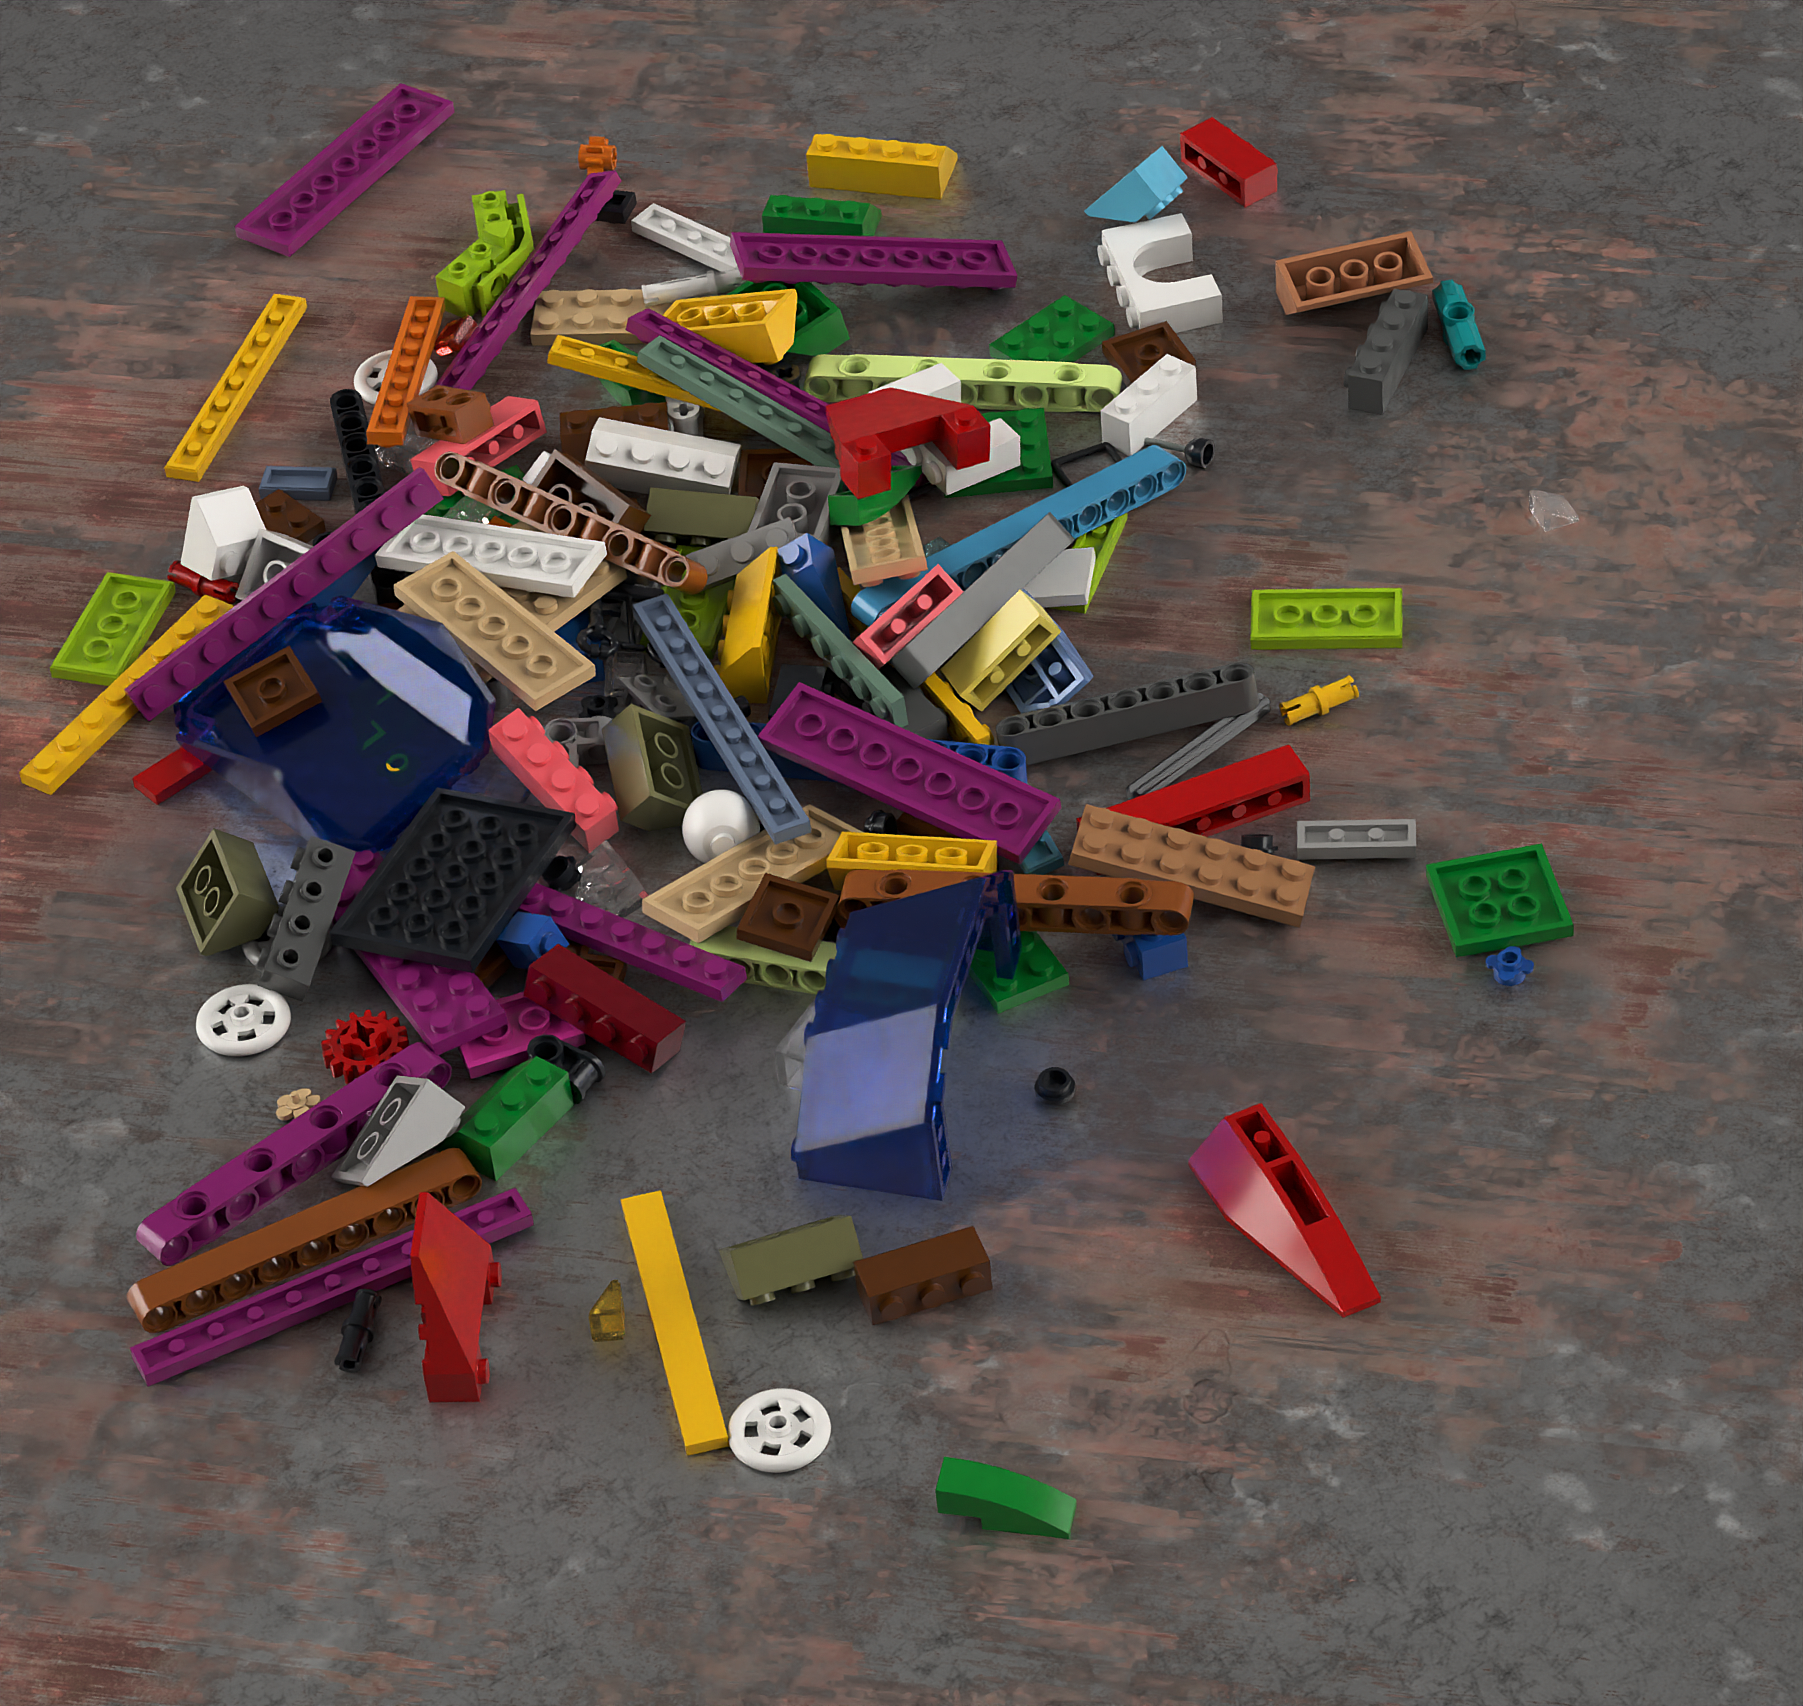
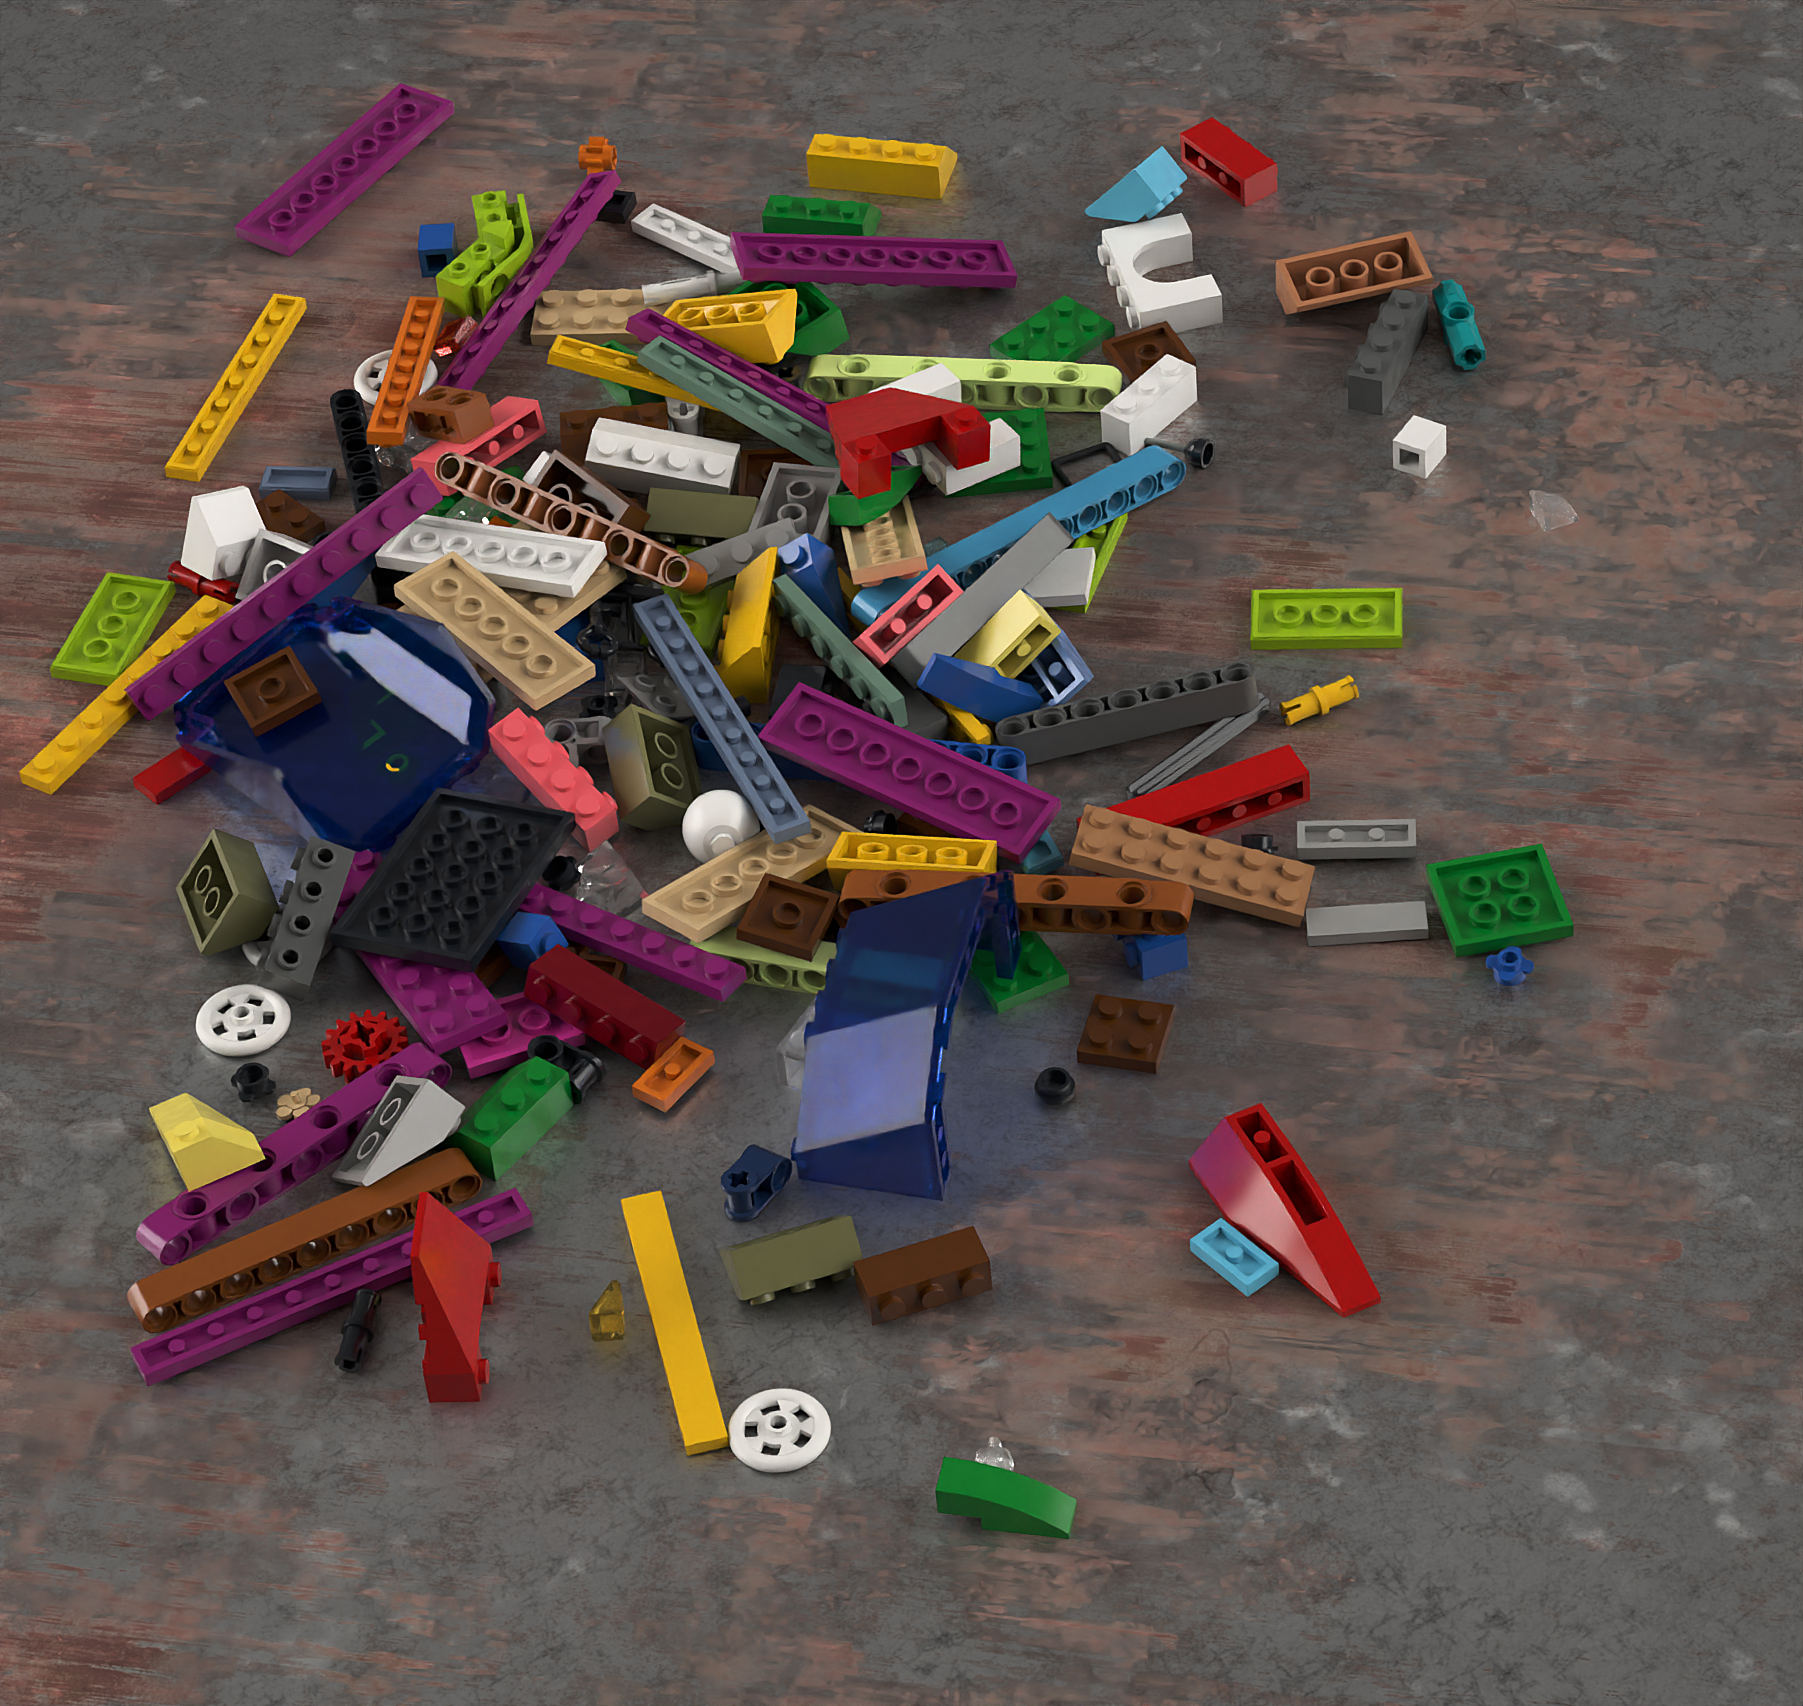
(203, 1140): none -> light yellow wedge
(252, 1082): none -> black plate
(436, 248): none -> blue brick
(673, 1074): none -> orange plate
(754, 1182): none -> dark blue piece
(977, 688): none -> blue slope
(995, 1455): none -> clear plate
(1125, 1033): none -> reddish brown plate
(1234, 1257): none -> medium azure plate
(1366, 923): none -> light grey tile
(1419, 447): none -> white brick

